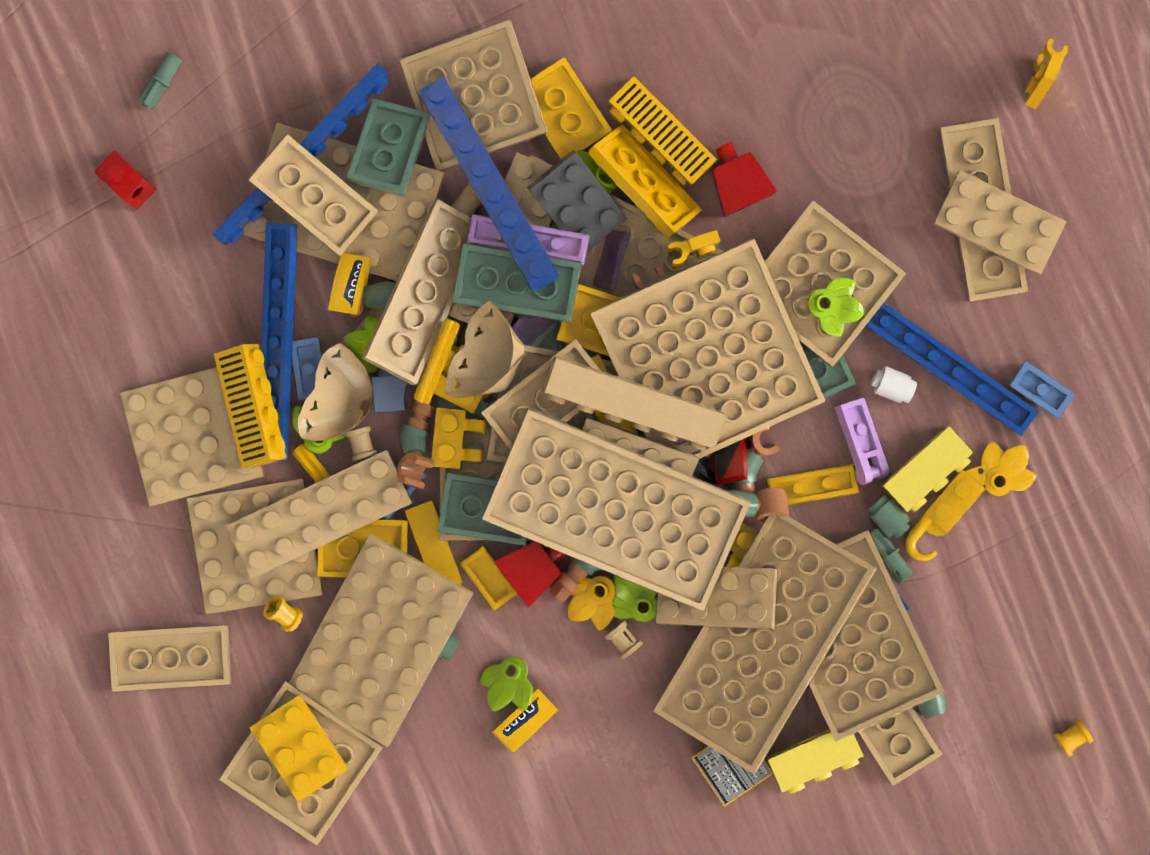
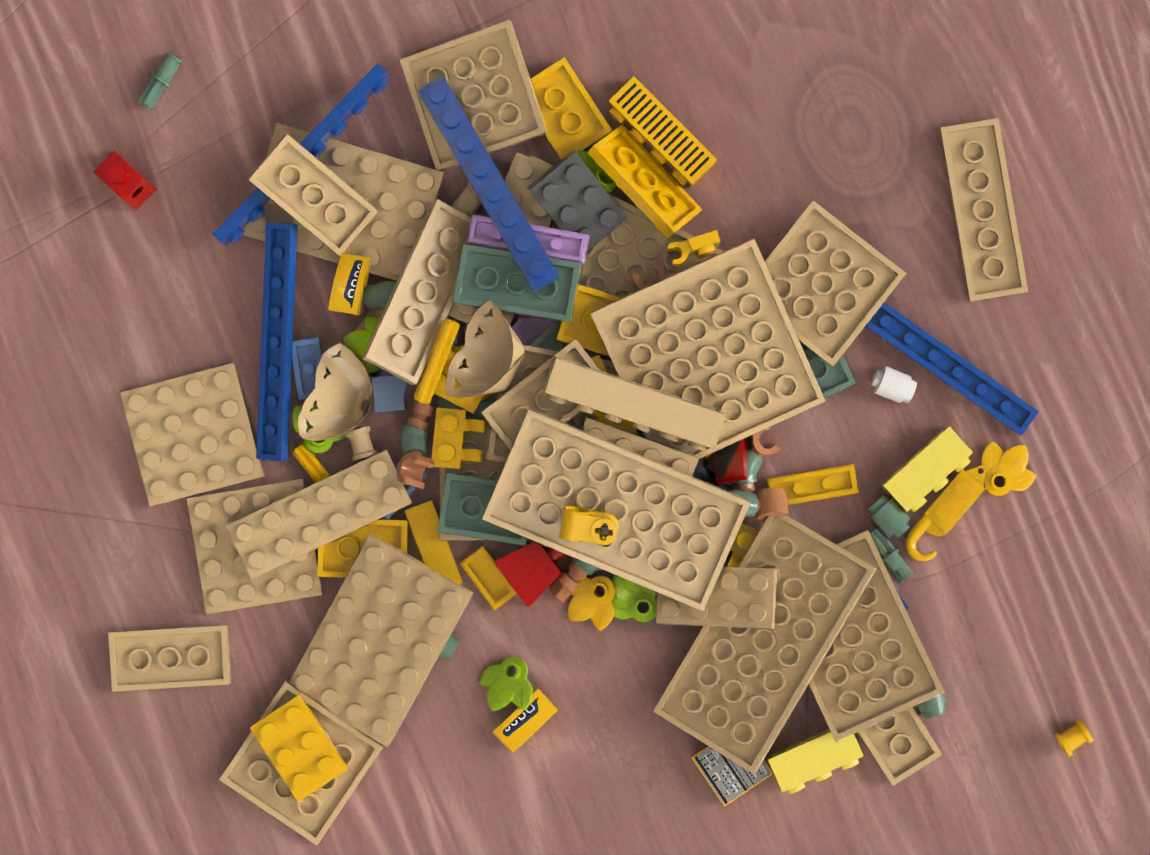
(250, 405): yellow brick -> none
(281, 612): yellow bush -> none
(388, 147): sand green plate -> none
(585, 526): none -> yellow piece
(611, 260): slope -> none
(623, 640): tan bush -> none
(739, 180): red torso -> none
(840, 305): lime plate -> none
(862, 441): lavender plate -> none
(999, 222): tan plate -> none
(1041, 389): medium blue plate -> none
(1045, 74): yellow plate -> none

